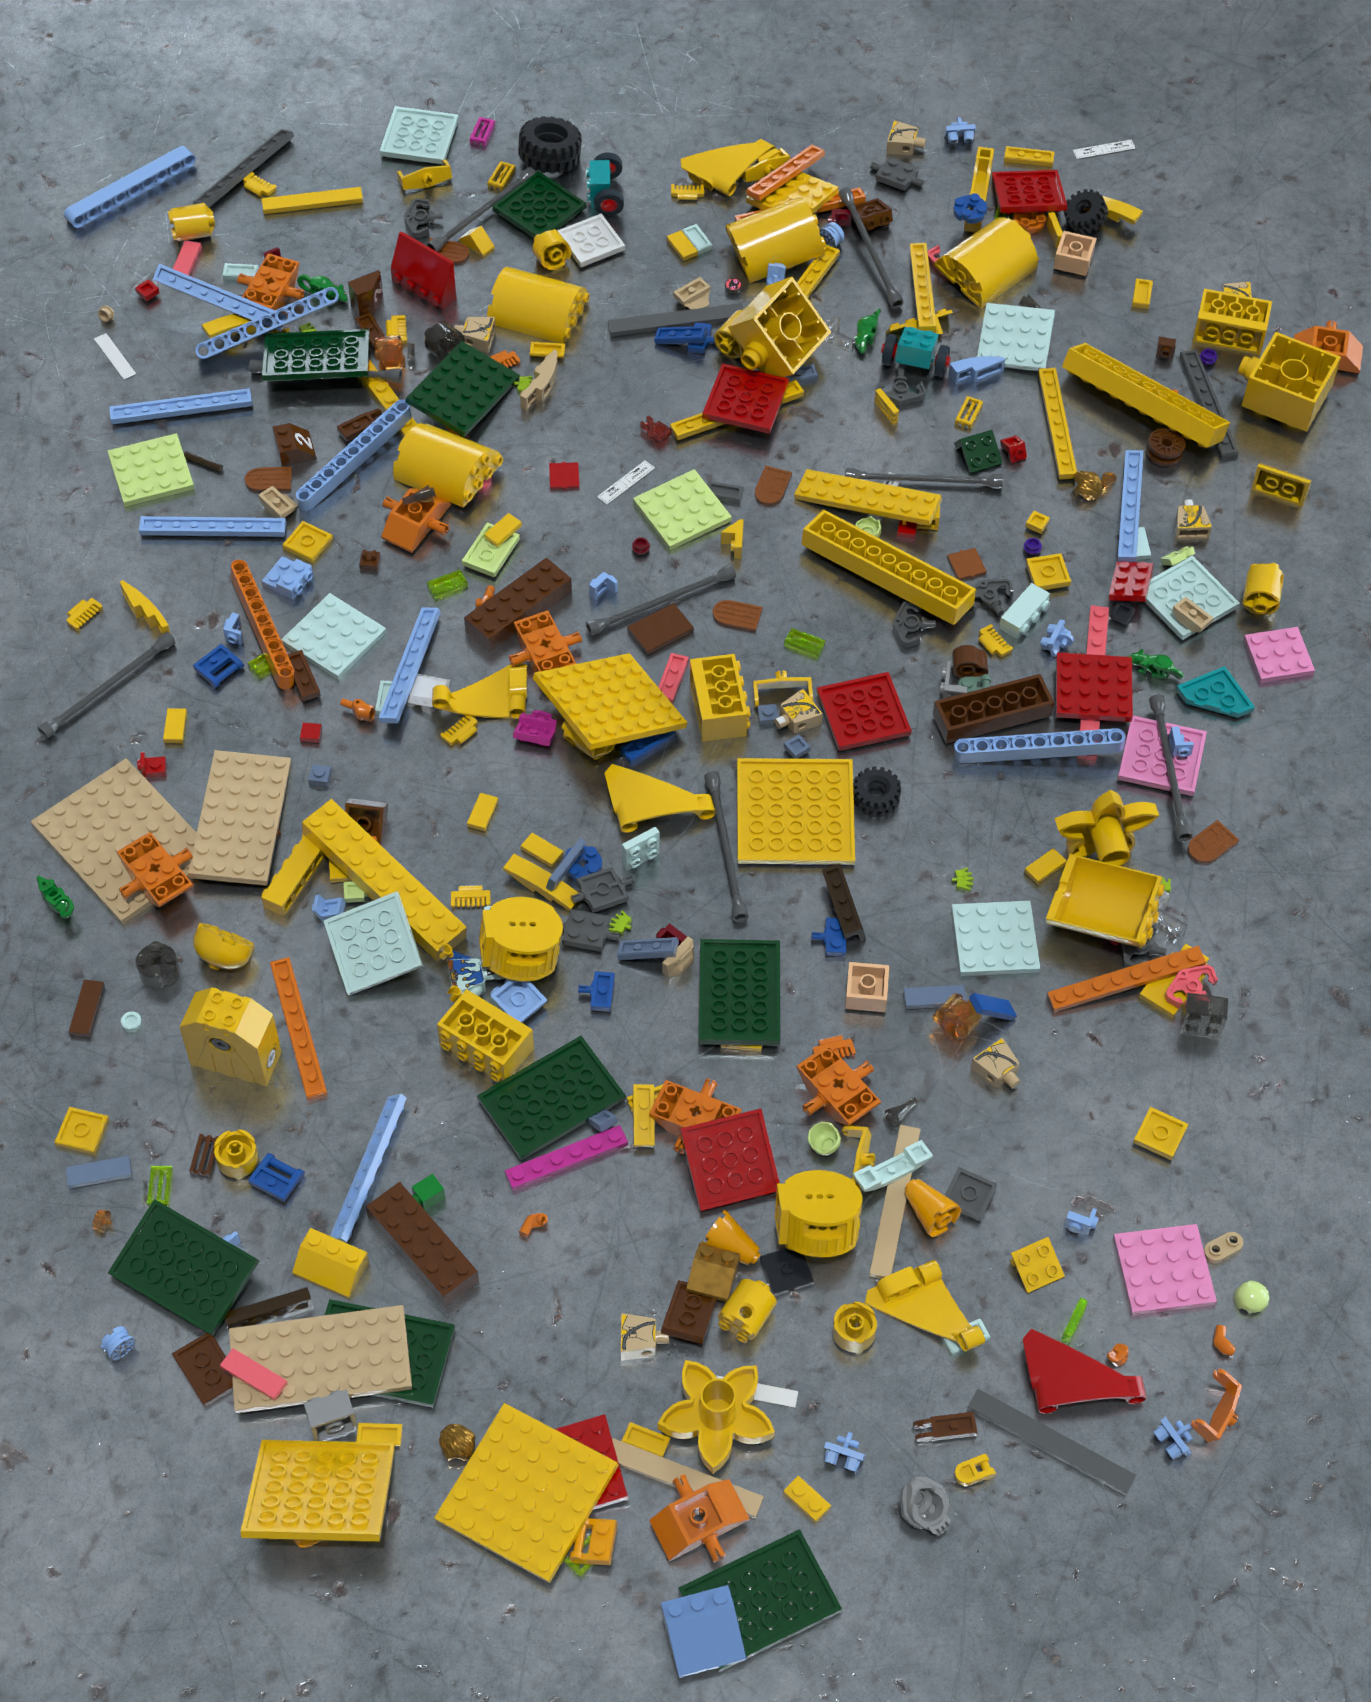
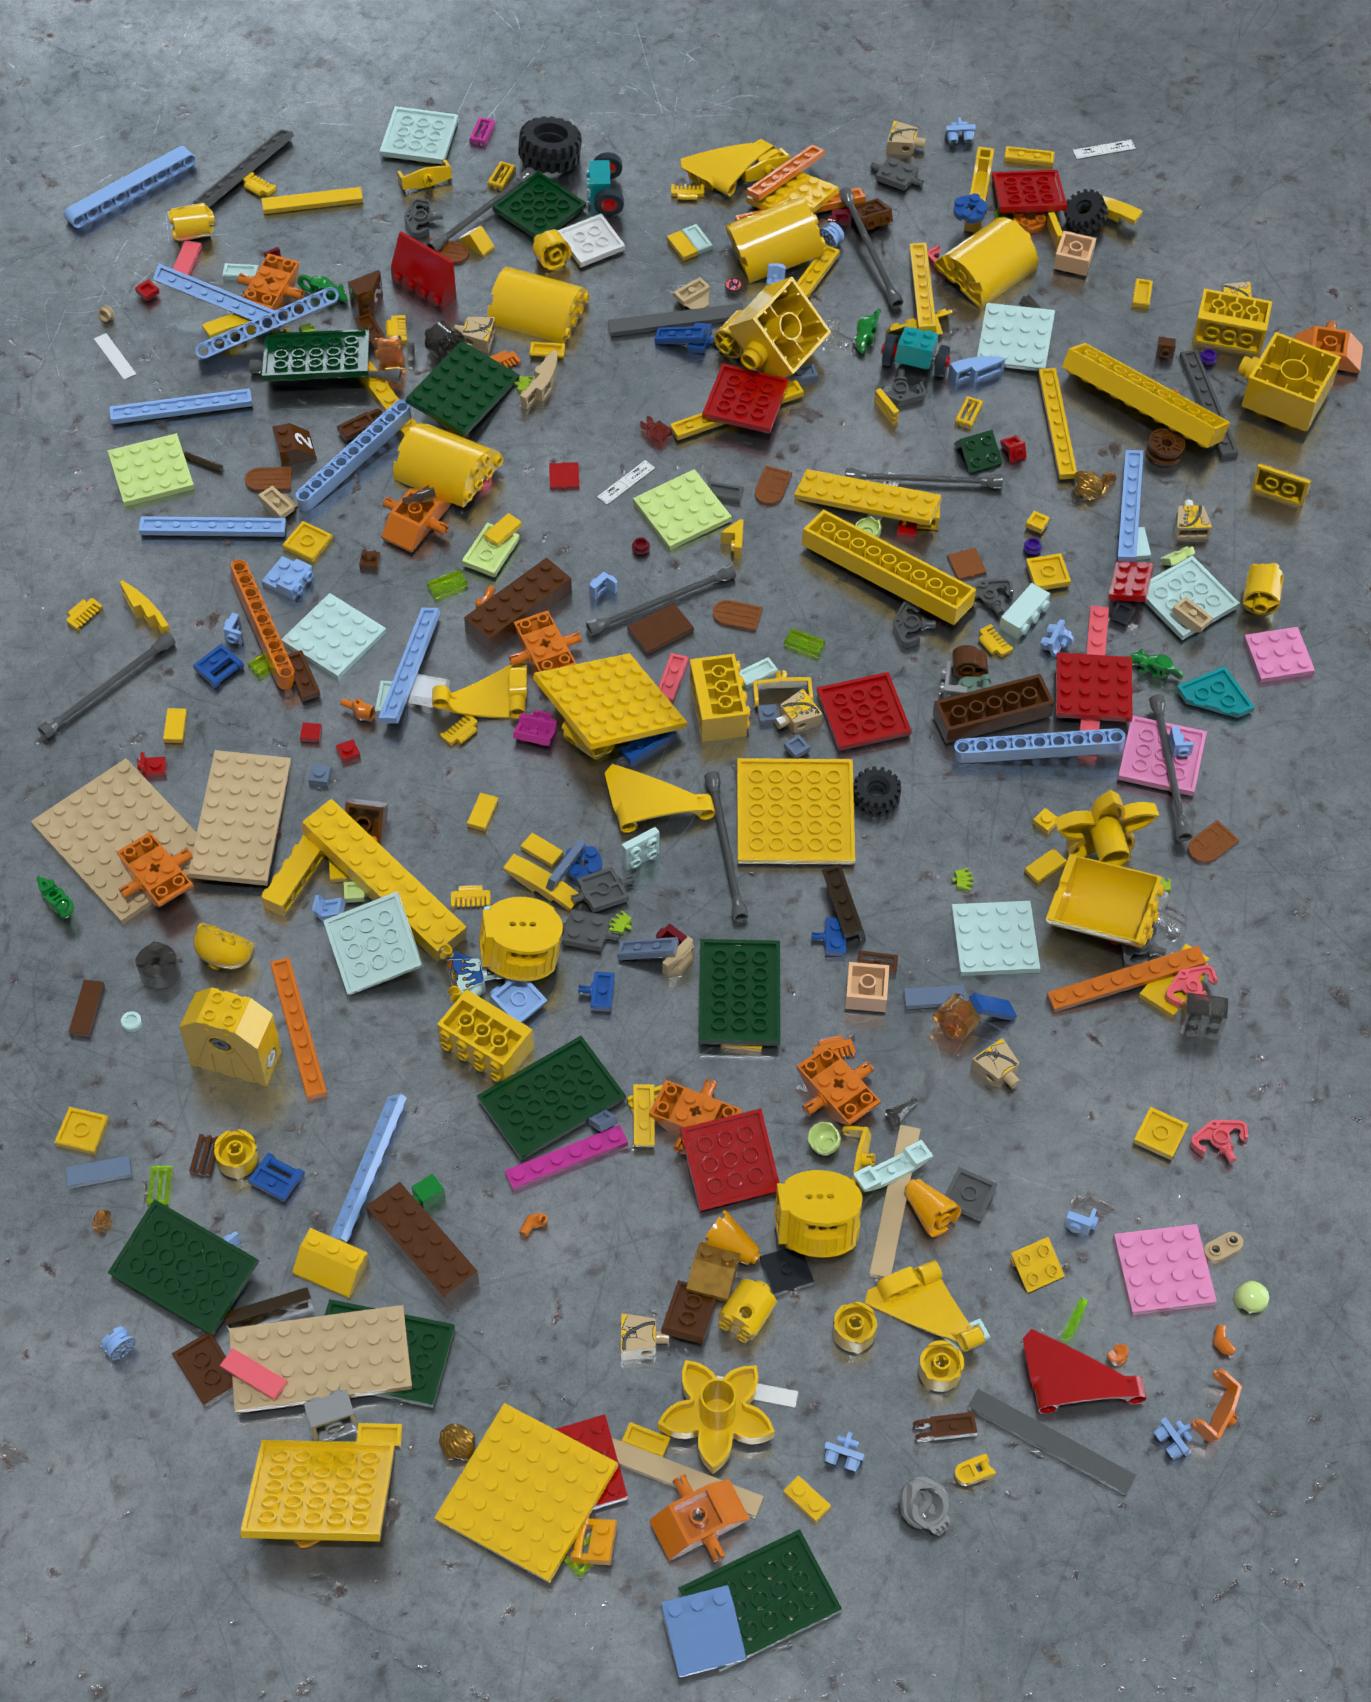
(348, 751): none -> red plate
(759, 671): none -> light aqua tile
(879, 956): none -> reddish brown tile
(951, 1362): none -> yellow brick
(1045, 821): none -> yellow plate
(1218, 1134): none -> coral piece

